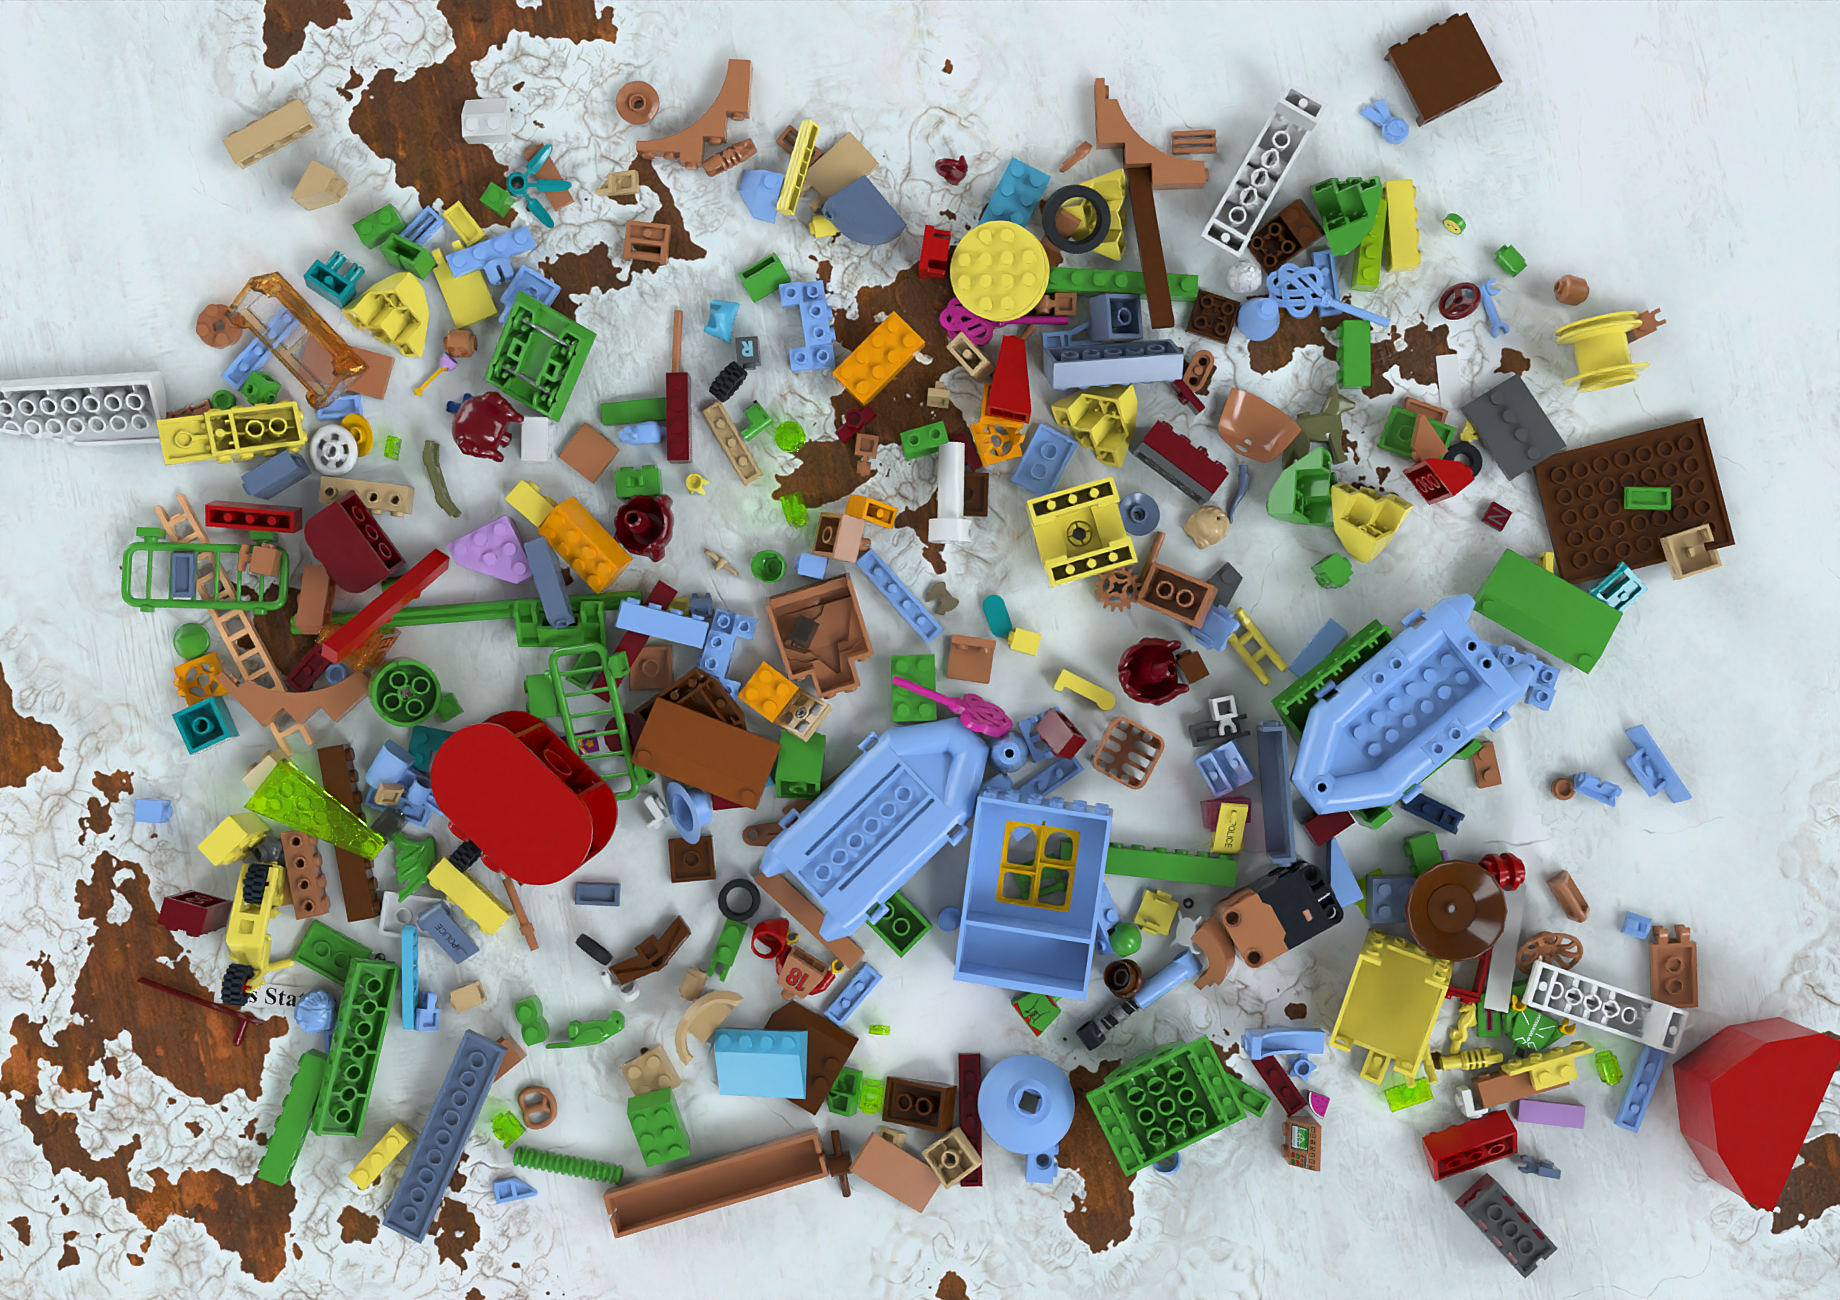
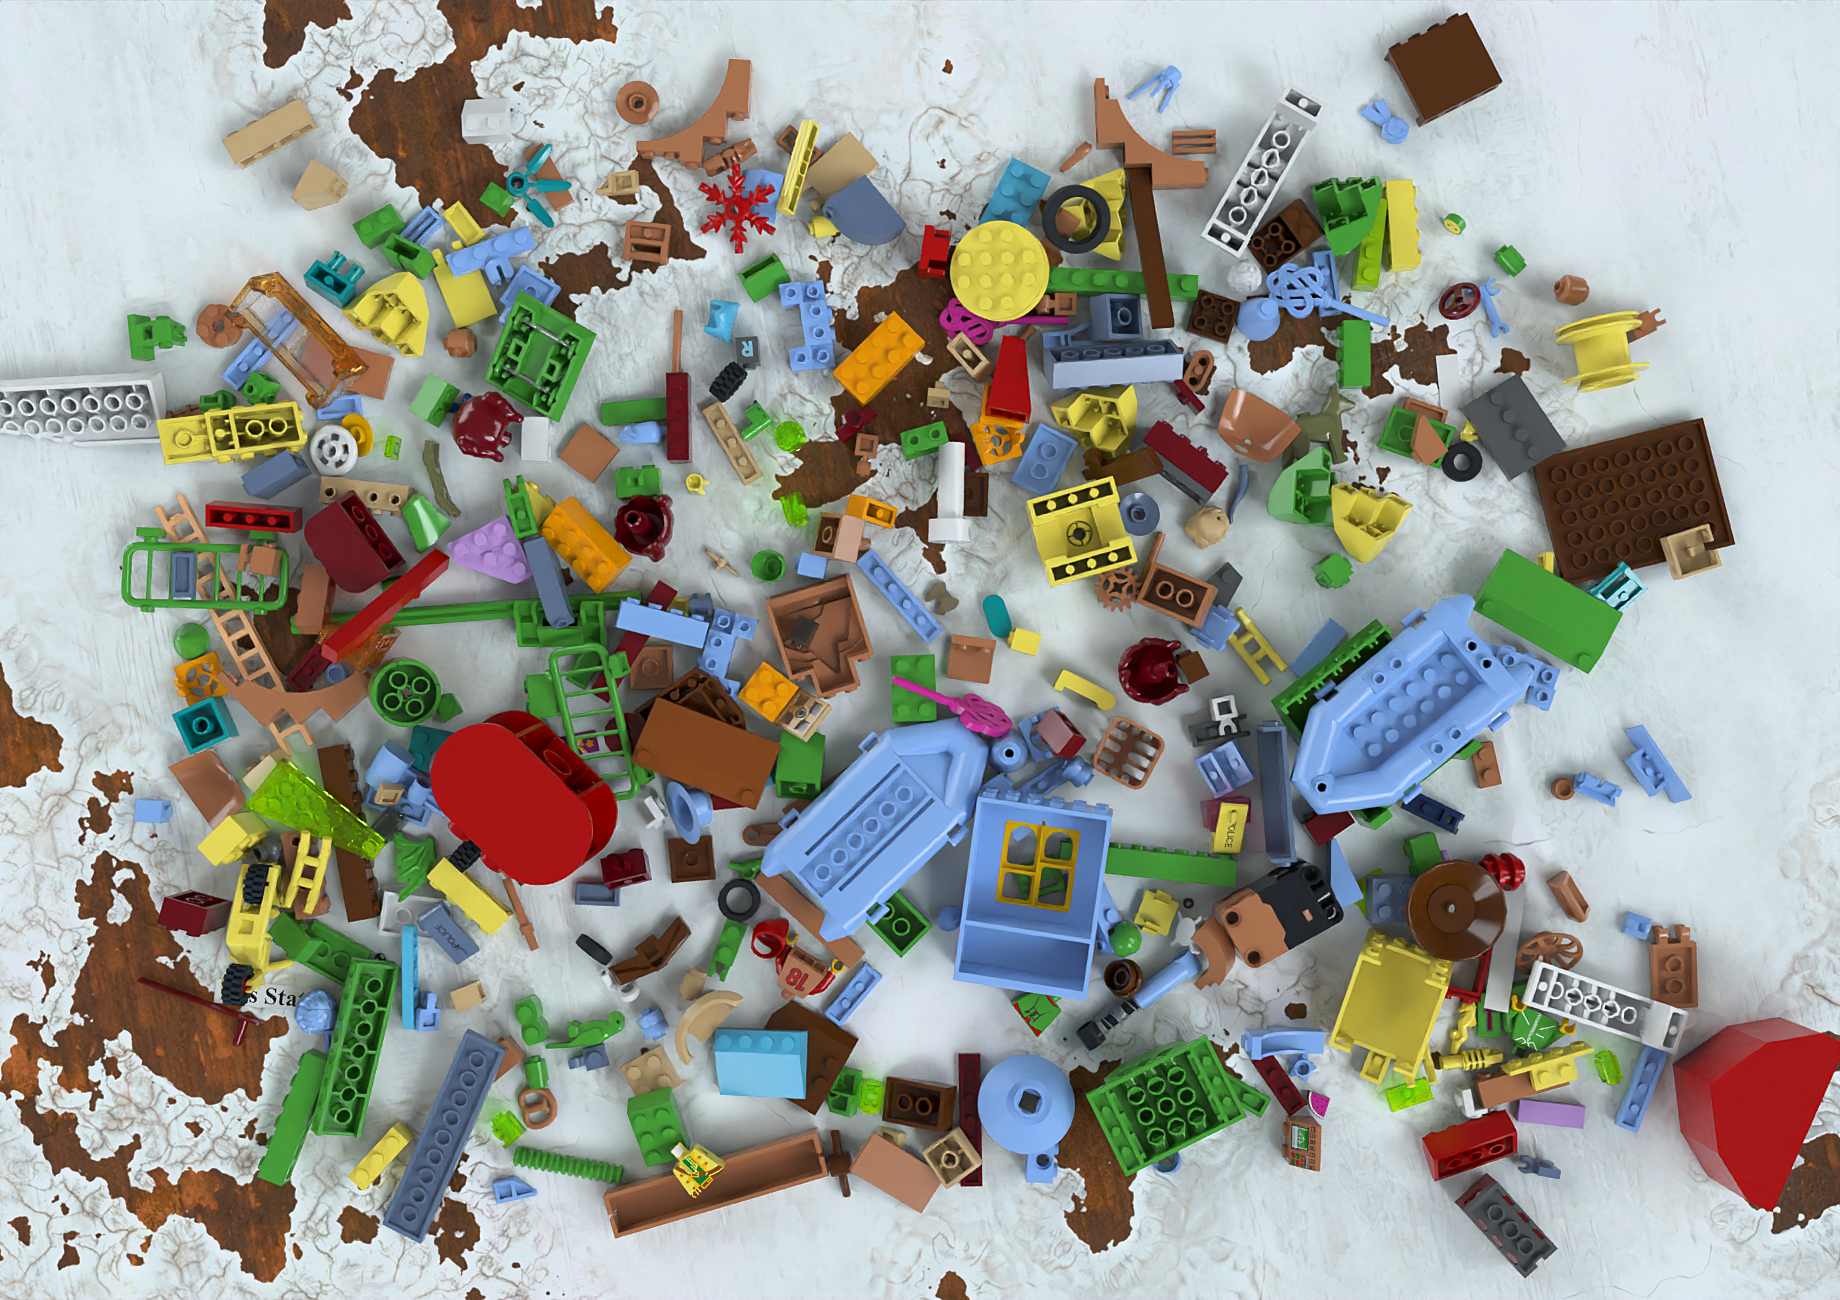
(165, 335): none -> bright green tile
(208, 786): none -> nougat piece
(211, 402): none -> bright green slope
(294, 937): none -> bright green brick
(296, 879): none -> light yellow piece
(424, 521): none -> bright green slope
(434, 400): none -> bright green brick
(446, 364): hinge -> none
(520, 509): none -> bright green hinge
(536, 1072): none -> bright green brick
(593, 1057): none -> sand blue plate
(625, 868): none -> dark red brick
(653, 1024): none -> light blue piece
(696, 1167): none -> torso
(743, 206): none -> red piece
(747, 868): none -> bright green animal
(879, 1029): clear neon green tile -> none
(952, 170): dark red piece -> none
(1077, 771): none -> light blue piece
(1123, 468): none -> reddish brown piece
(1168, 79): none -> light blue plant
(1439, 478): red slope -> none
(1496, 516): dark red tile -> none
(1647, 498): bright green tile -> none

